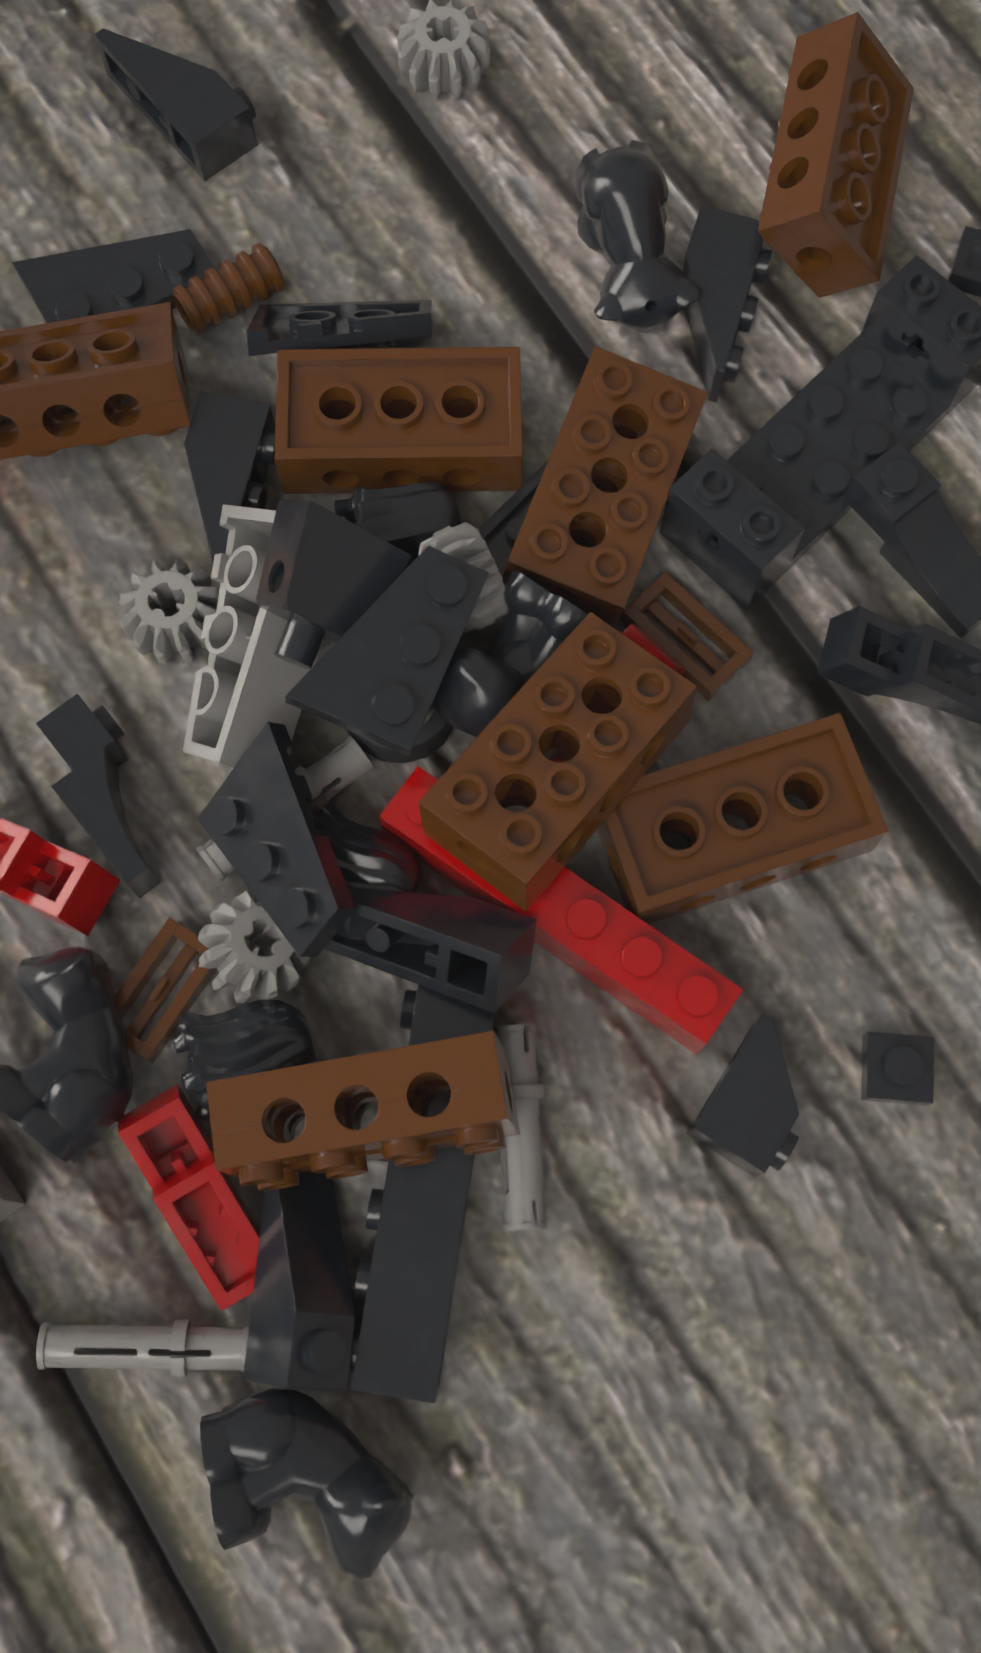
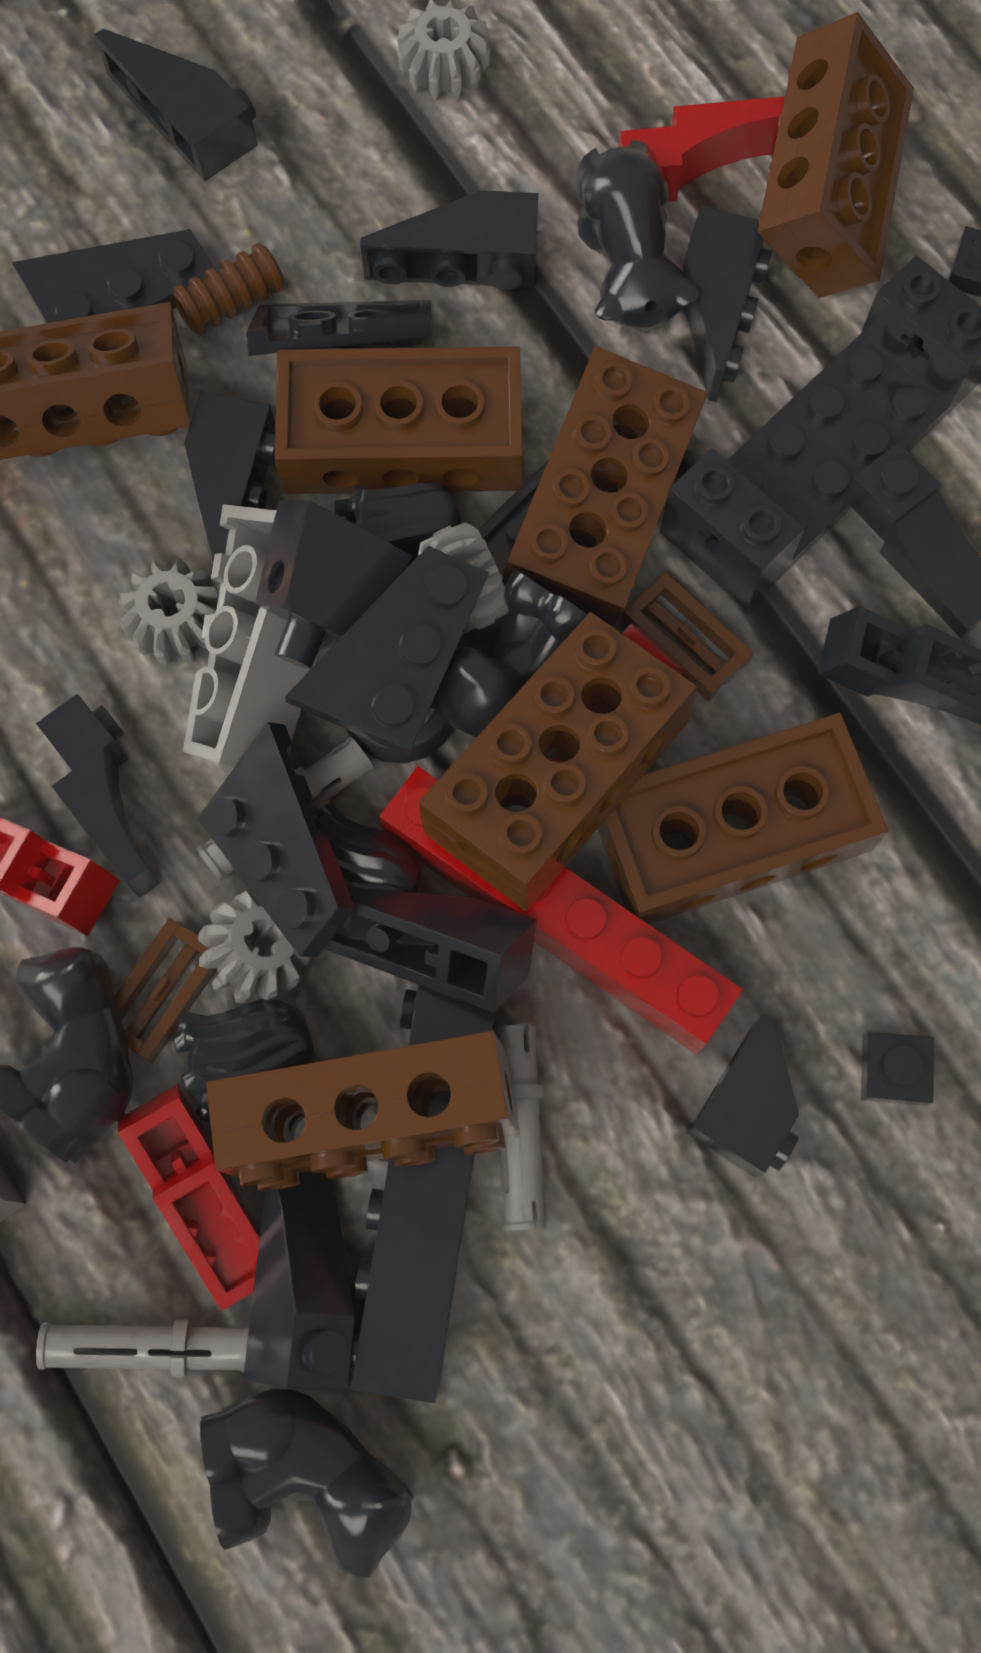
(467, 242): none -> black slope
(710, 137): none -> red slope

